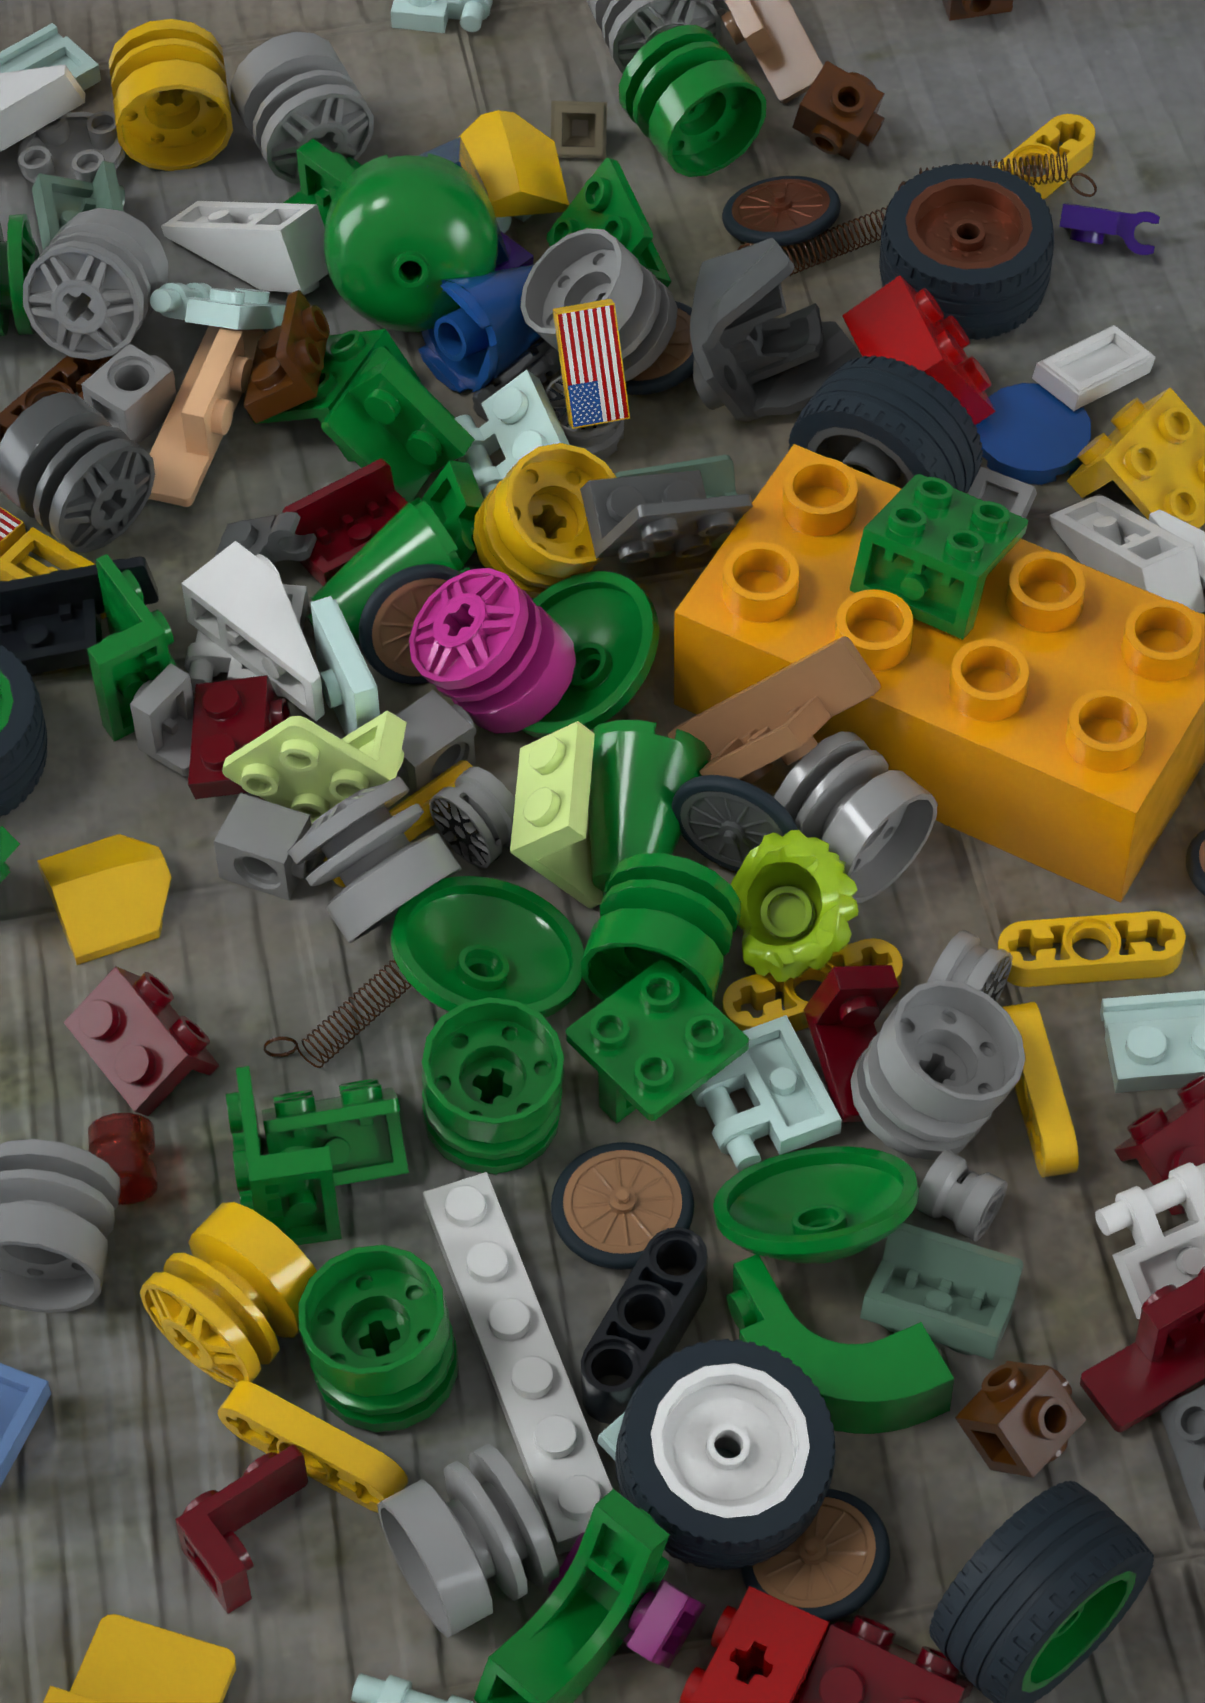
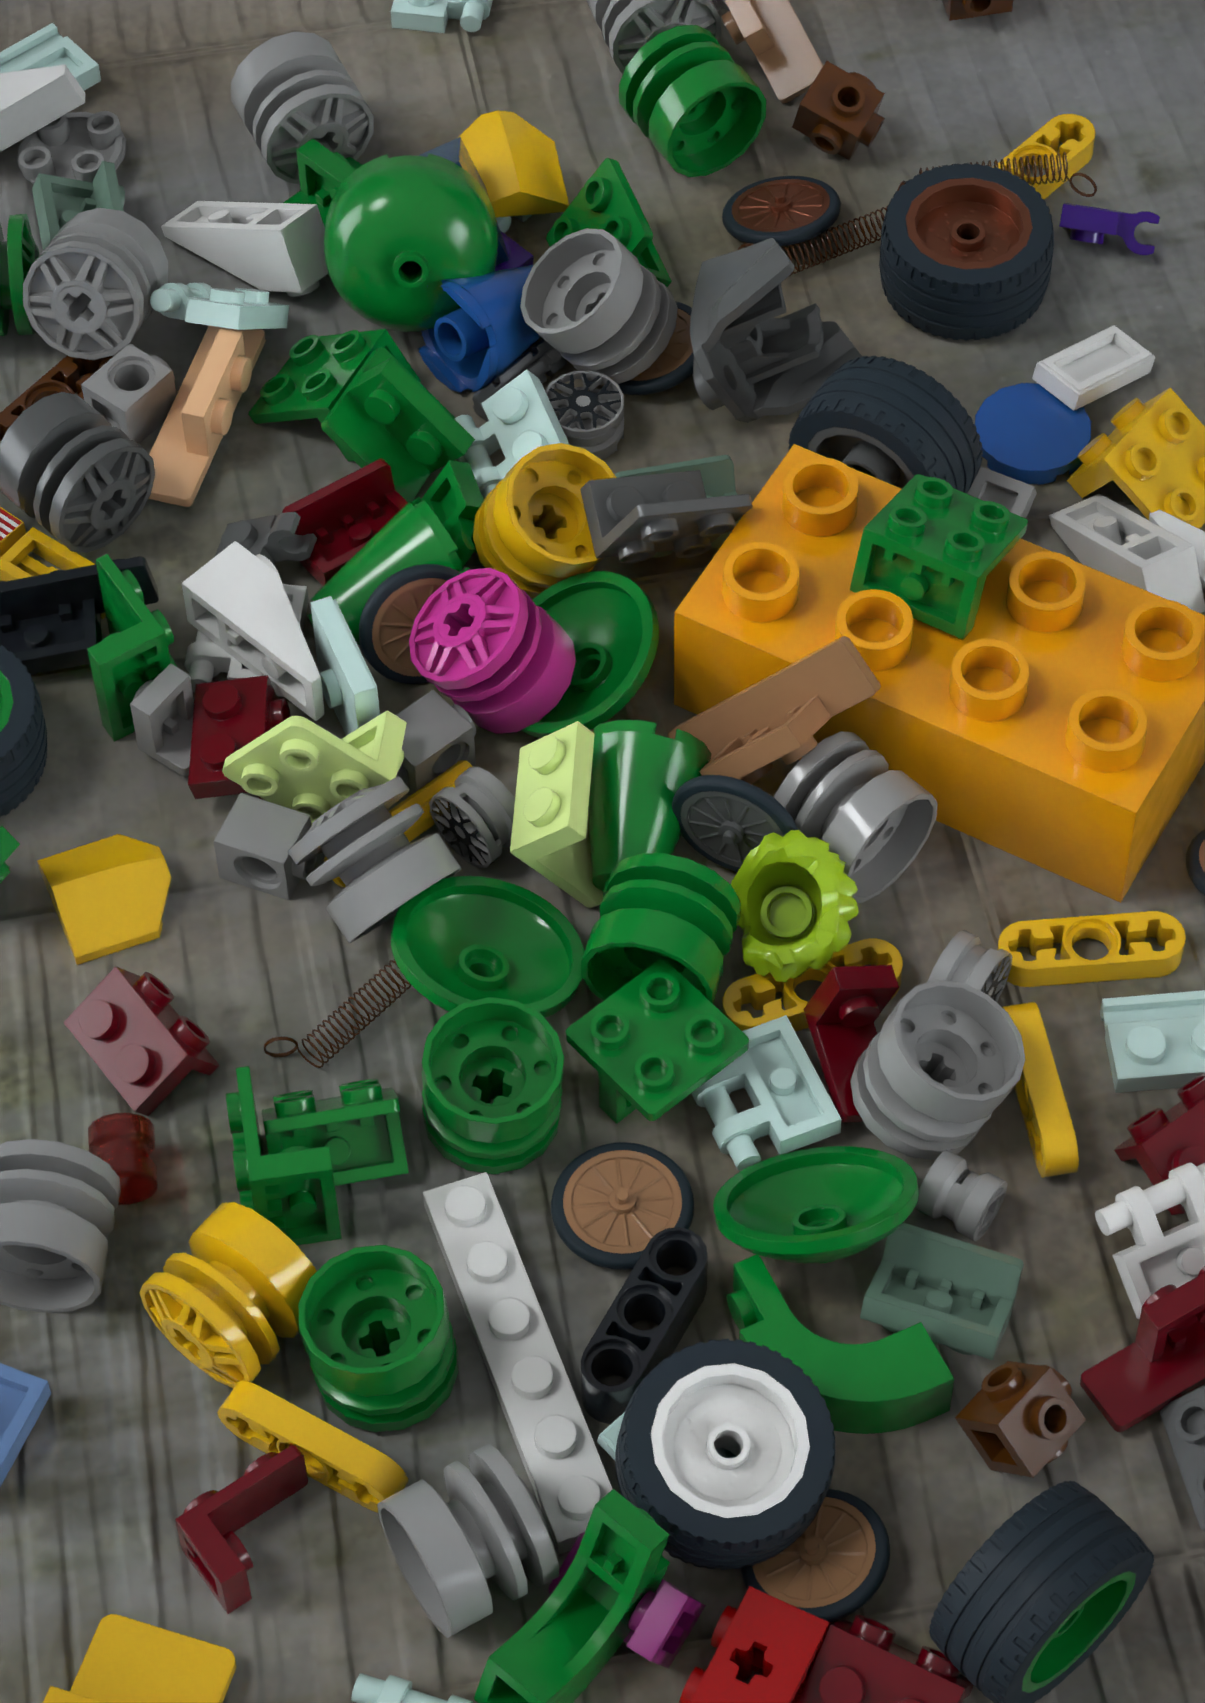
(170, 95): yellow wheel -> none
(288, 360): reddish brown bracket -> none
(579, 128): dark tan slope -> none
(591, 363): tile -> none
(912, 330): red brick -> none

